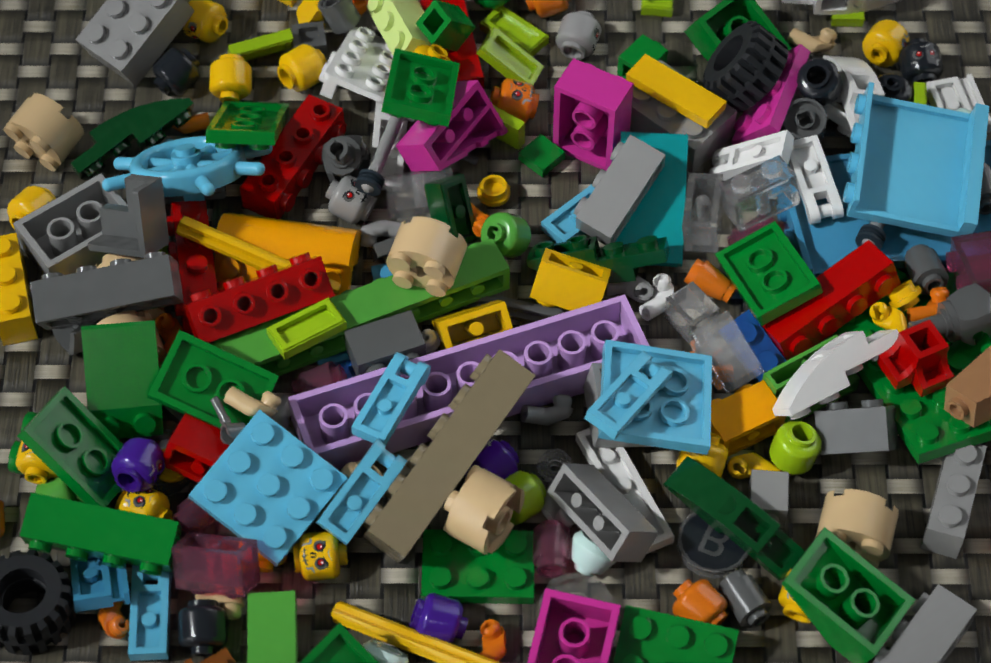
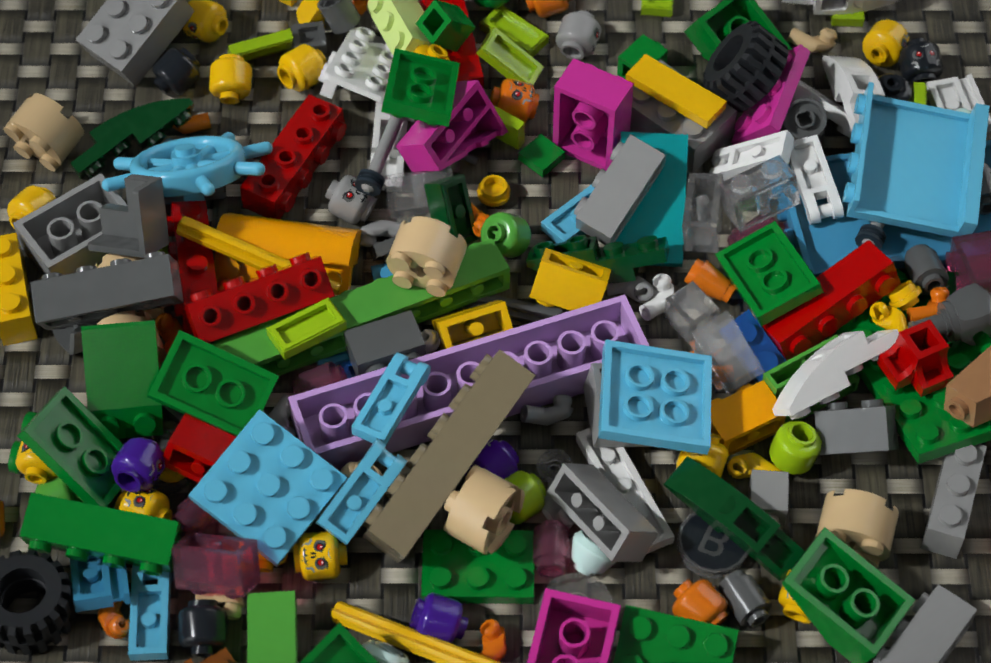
(228, 430): dark grey hand -> none
(247, 123): green plate -> none
(249, 405): tan arm -> none
(345, 156): dark grey piece -> none
(628, 395): medium azure plate -> none
(819, 81): black head -> none

